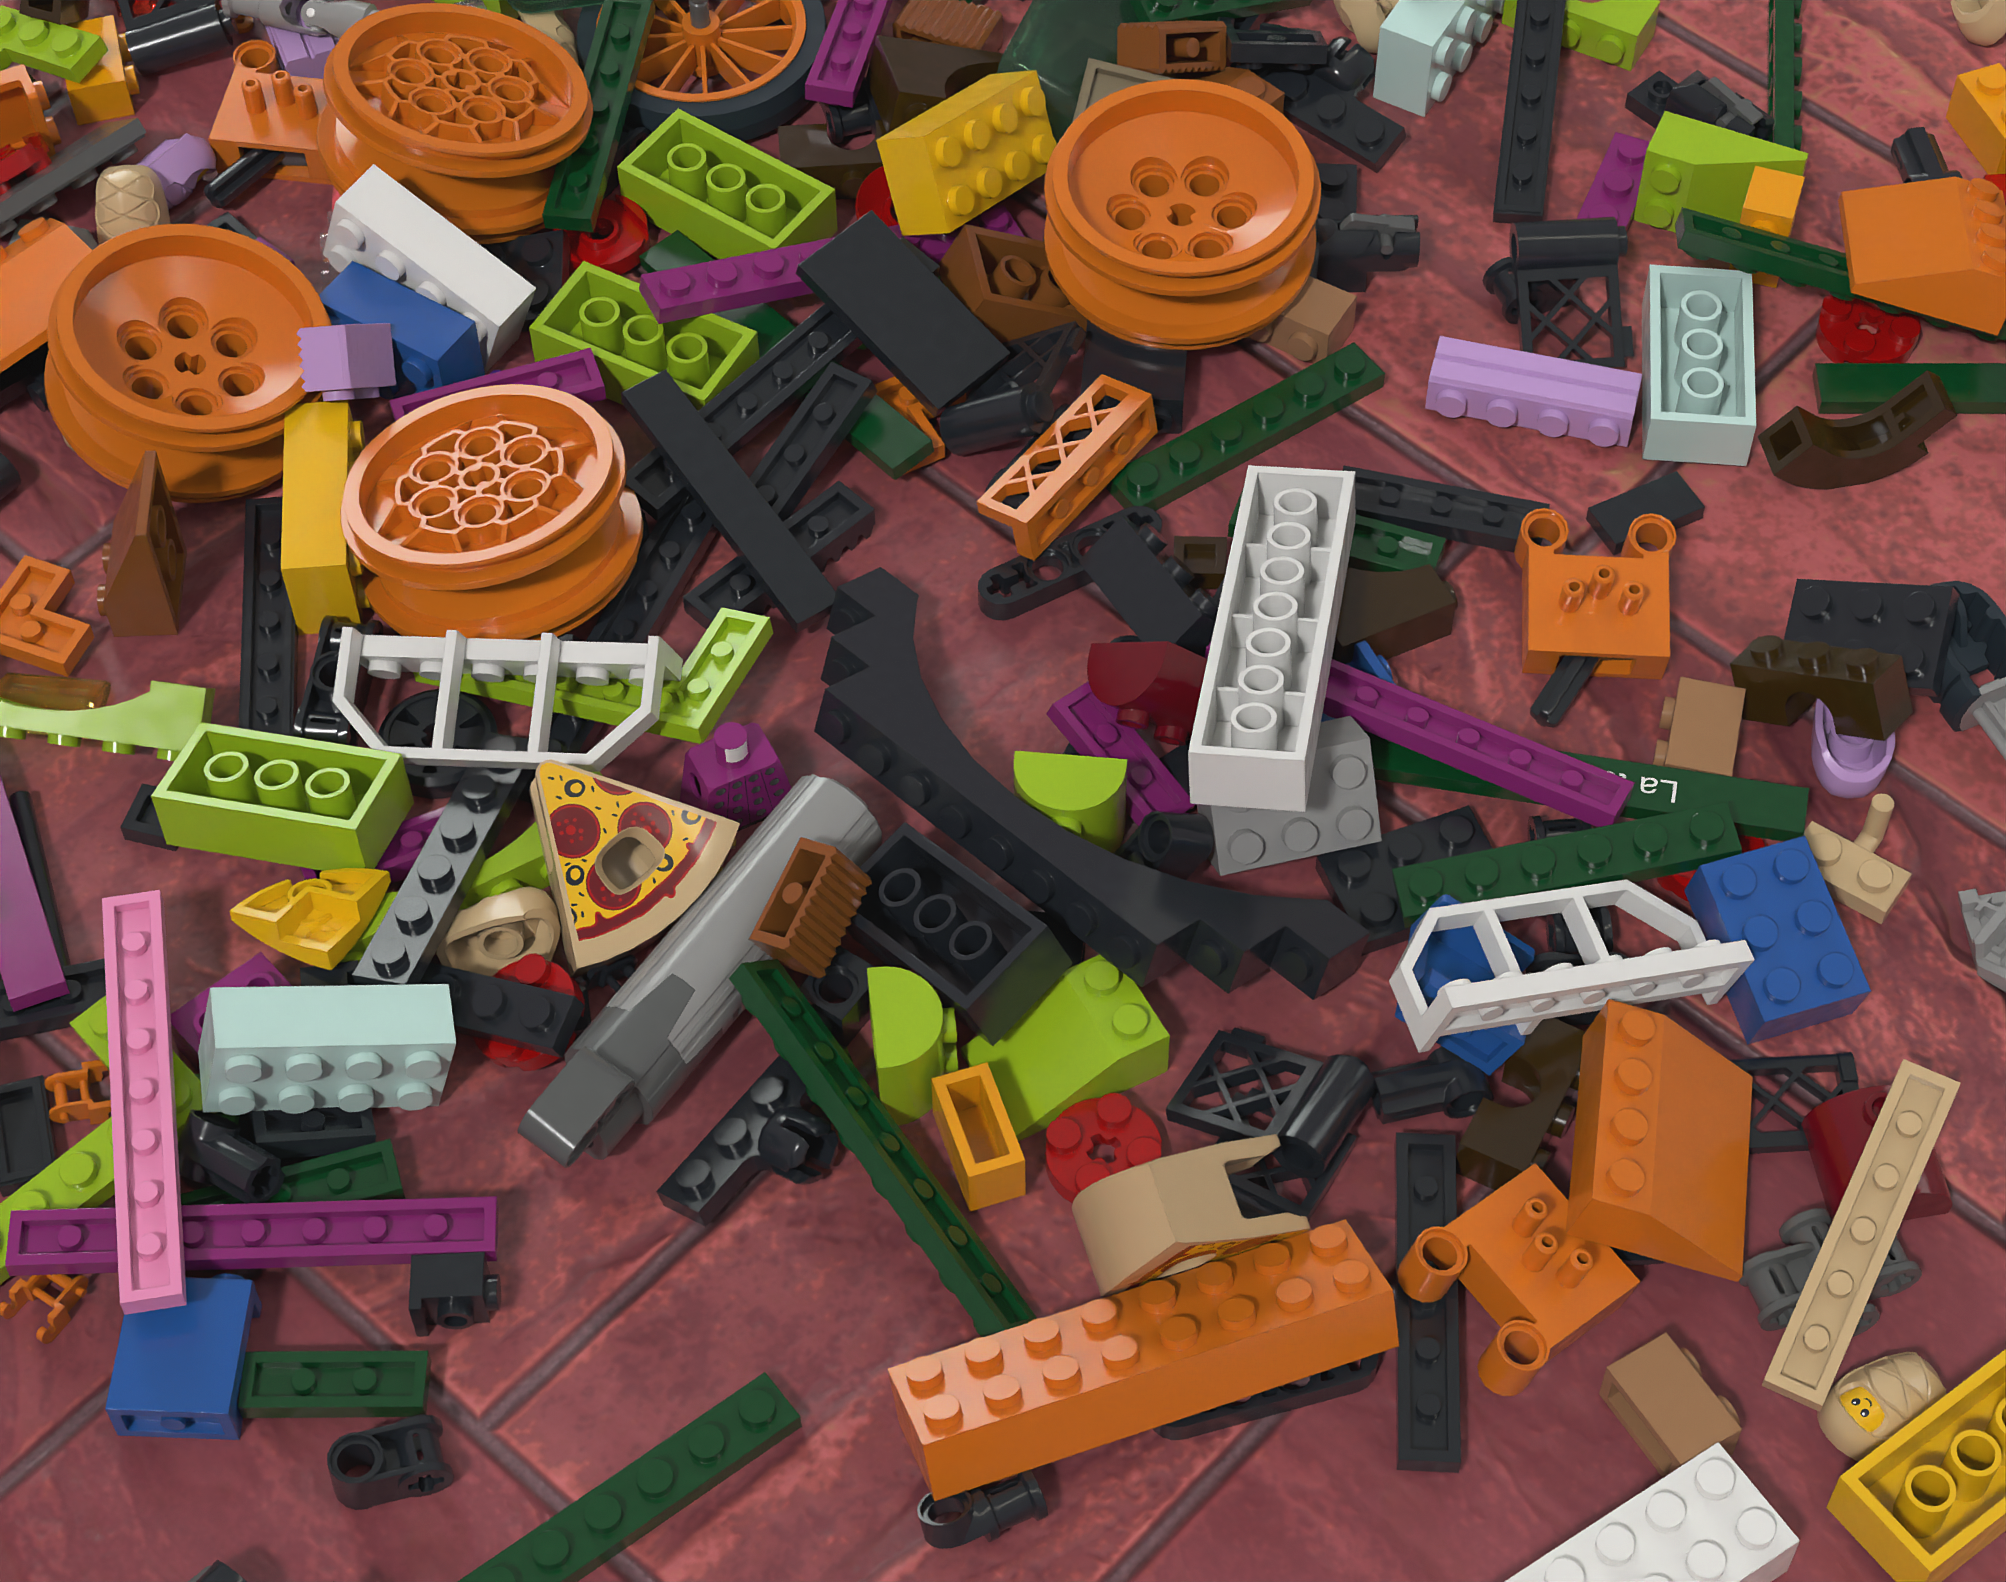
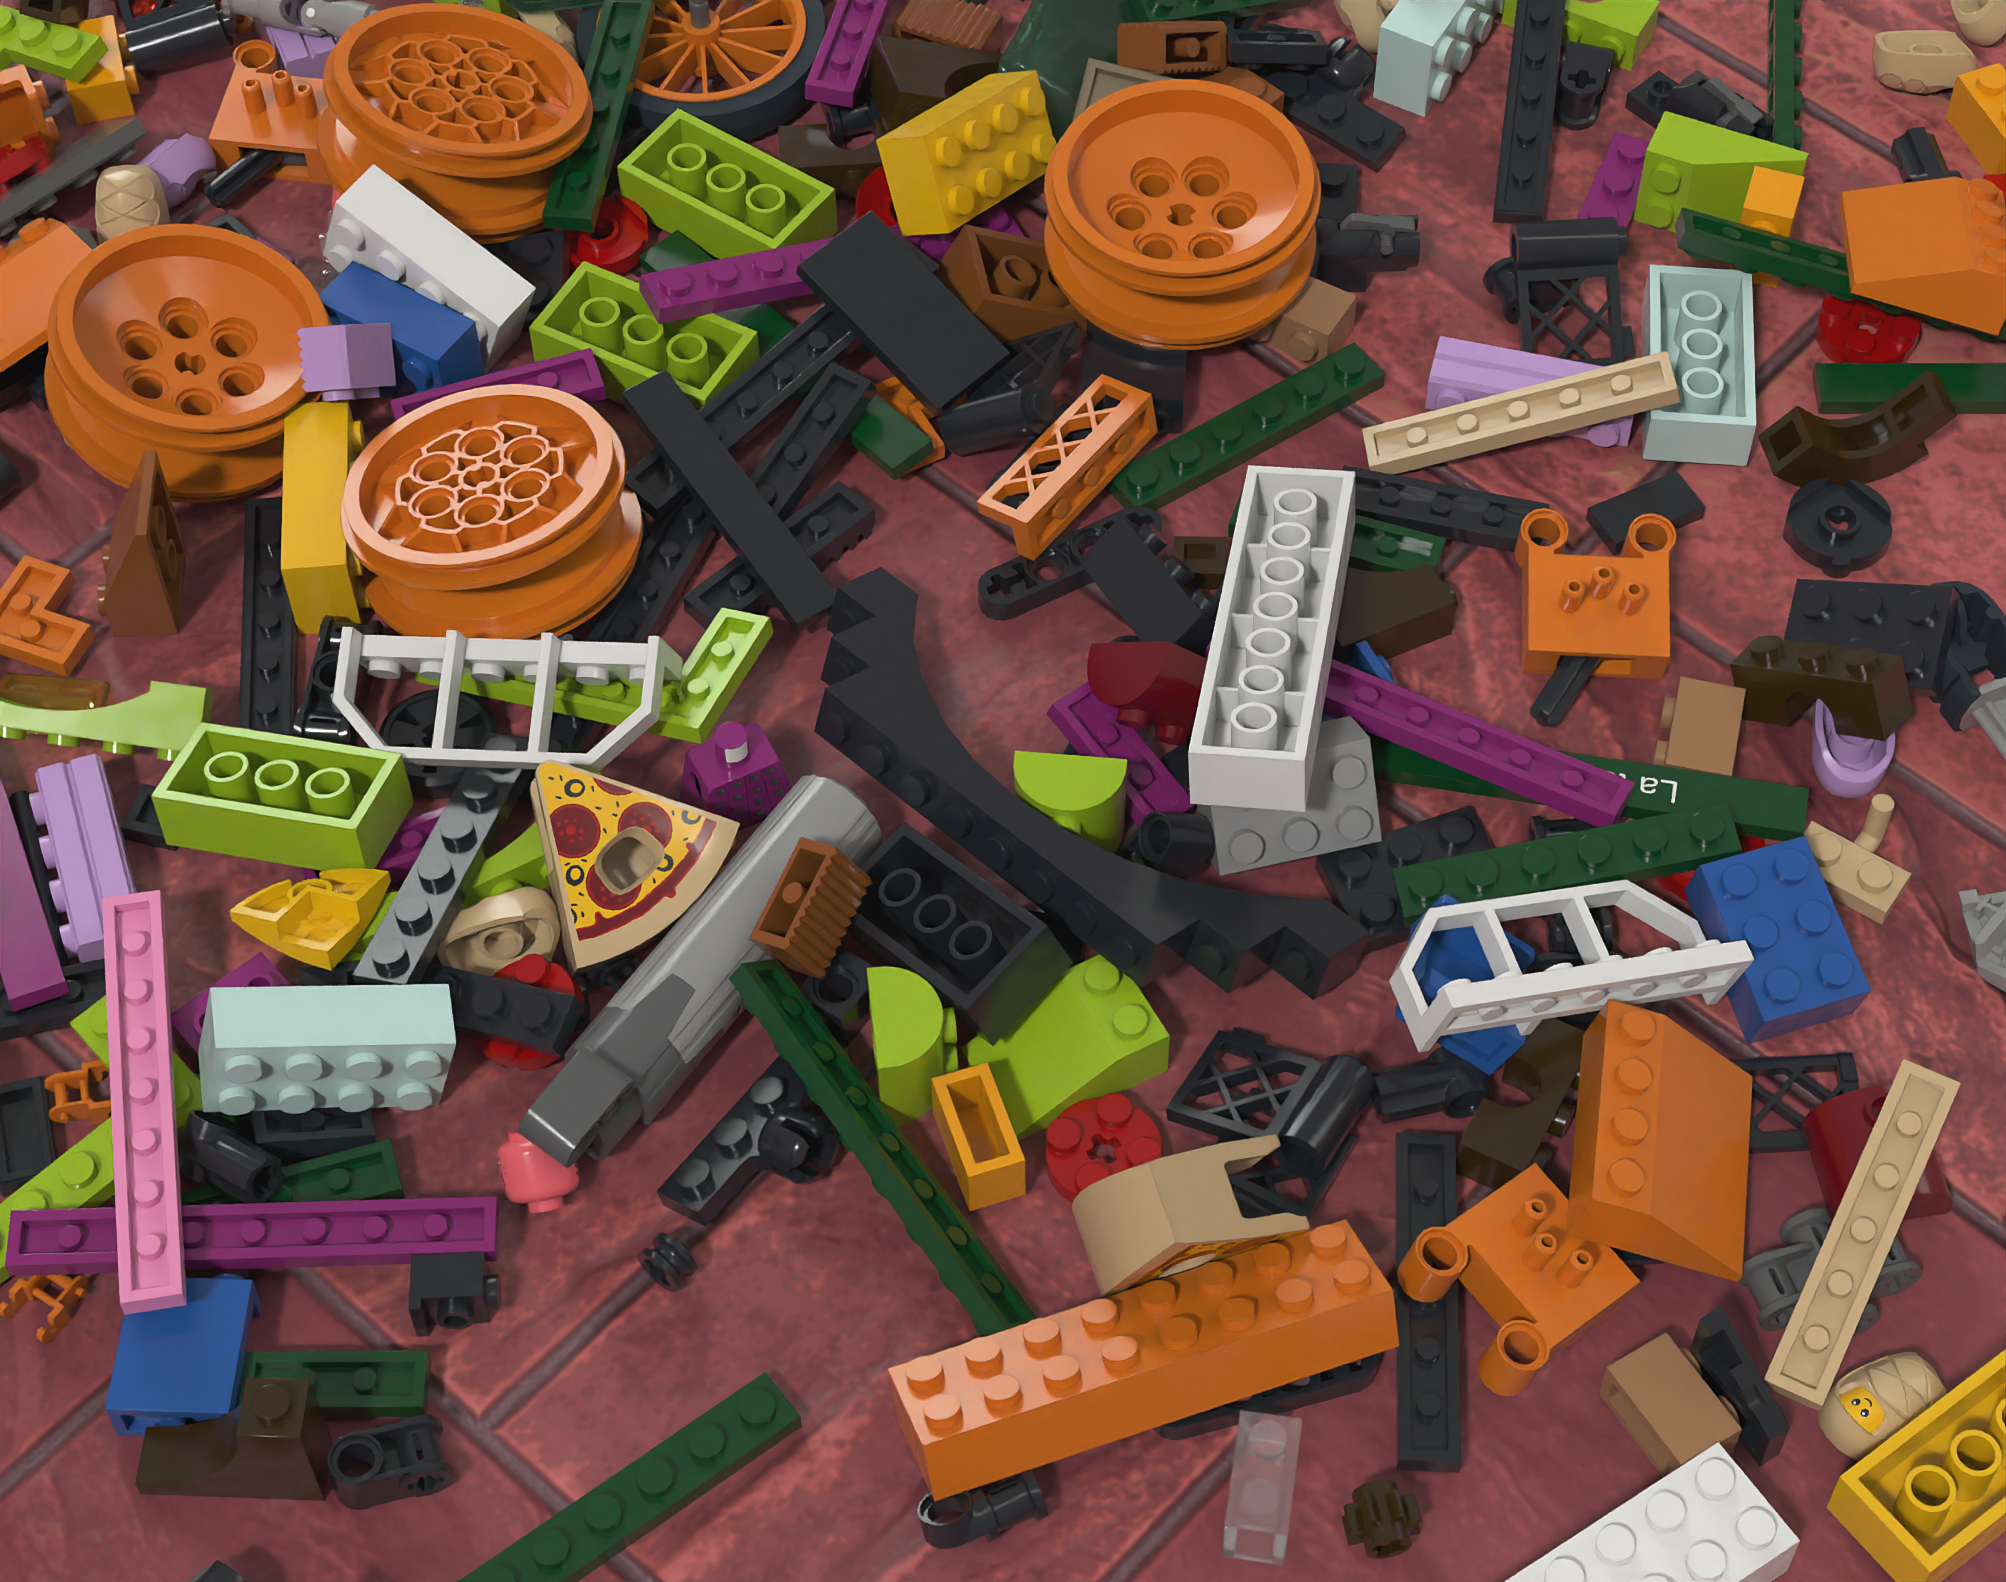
(83, 846): none -> lavender brick
(261, 1449): none -> dark brown arch
(534, 1176): none -> coral head
(667, 1262): none -> black bush
(1261, 1487): none -> clear brick
(1381, 1519): none -> dark brown gear
(1521, 415): none -> tan plate
(1582, 83): none -> black piece
(1733, 1375): none -> black wing
(1833, 549): none -> black plate
(1920, 59): none -> tan piece

